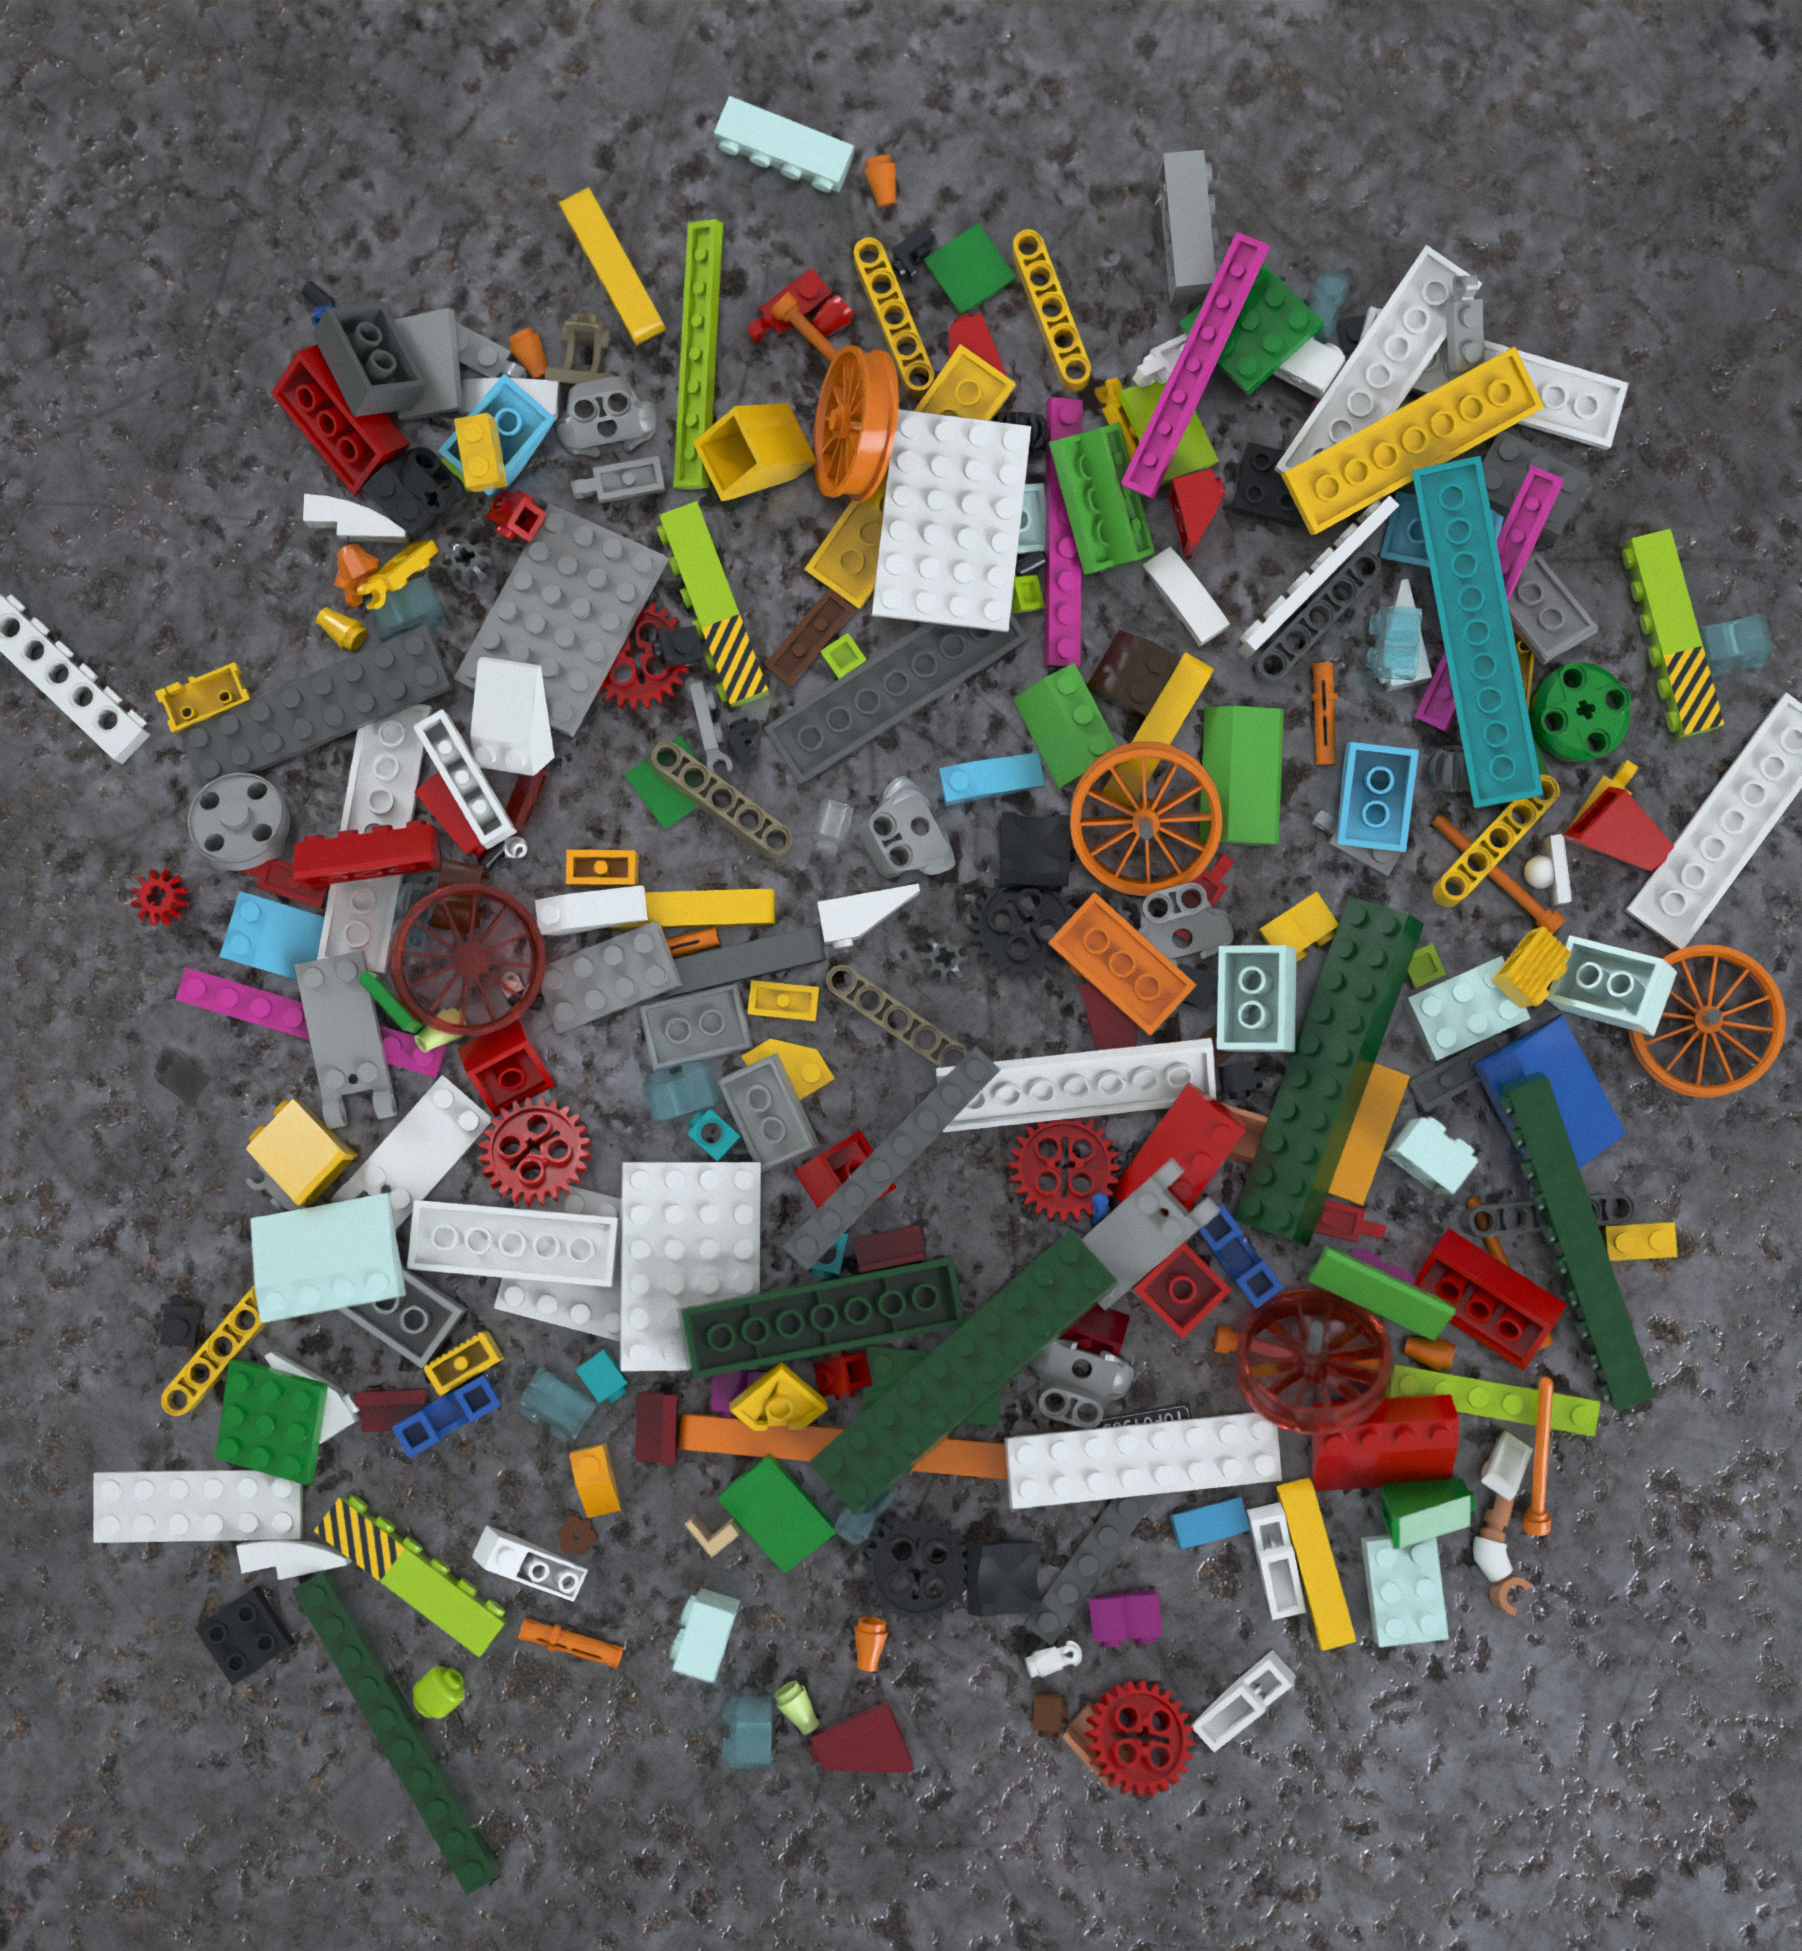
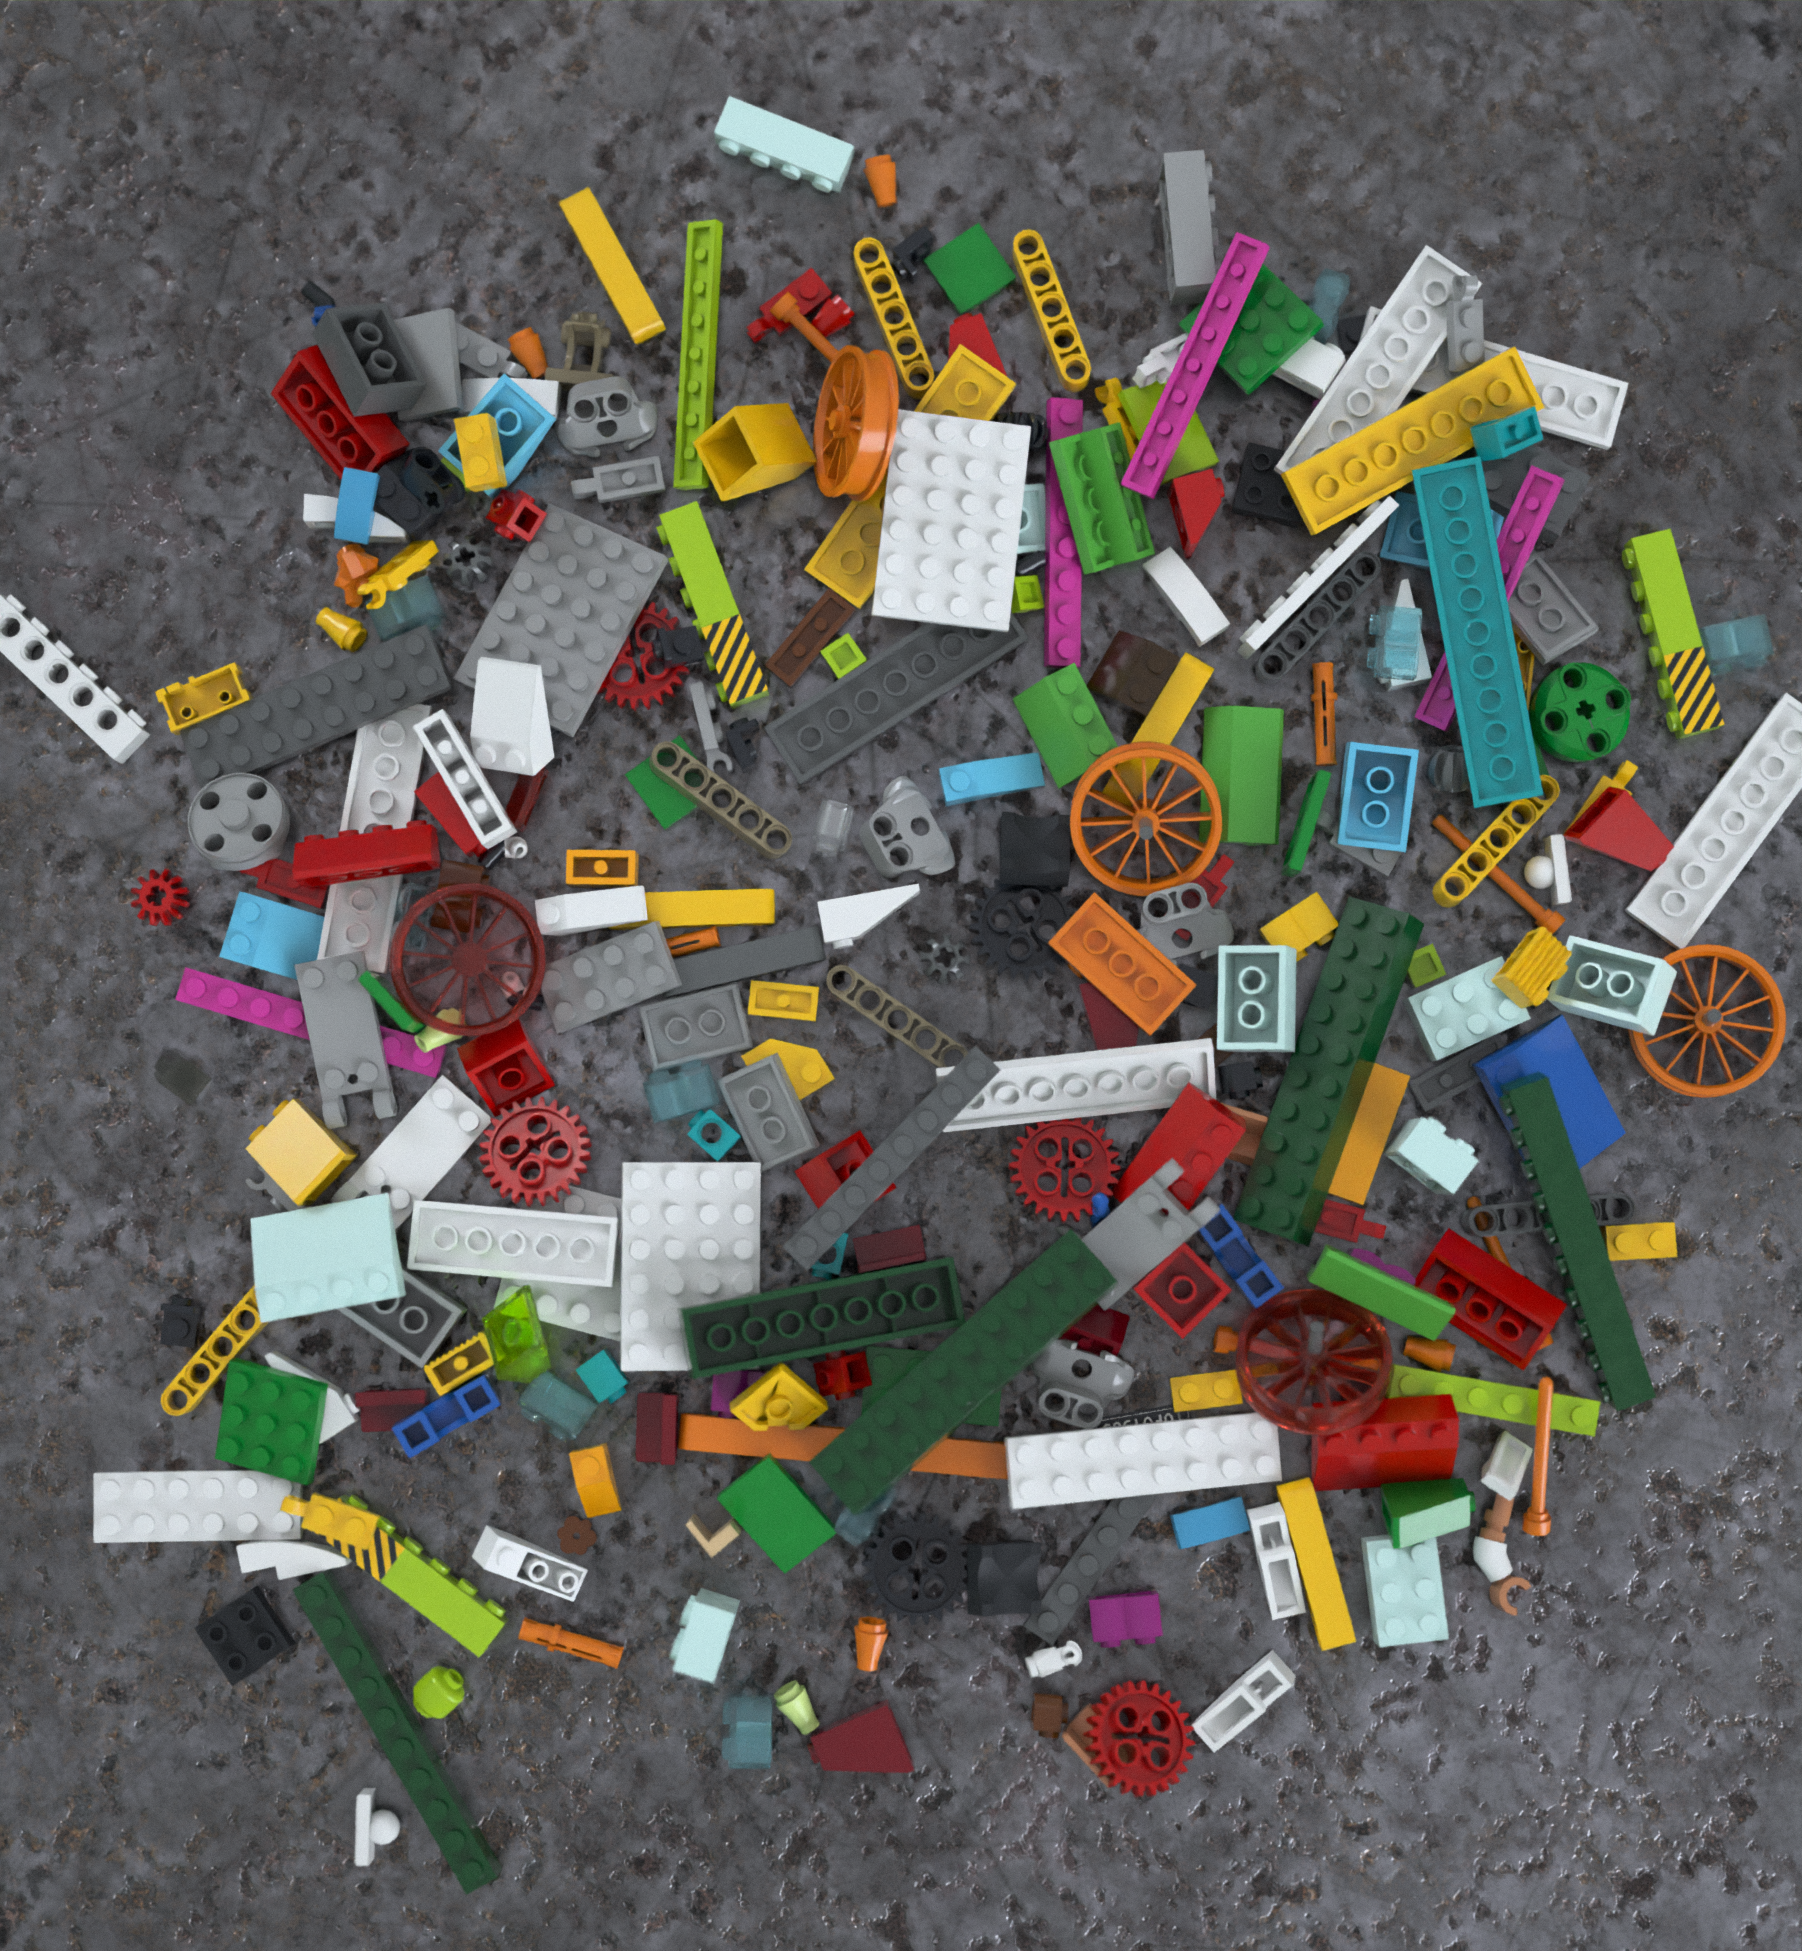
(334, 1519): none -> yellow plate
(355, 506): none -> dark azure slope
(372, 1827): none -> white tile
(517, 1338): none -> clear neon green slope
(1205, 1391): none -> yellow plate
(1305, 823): none -> green tile
(1506, 435): none -> teal plate

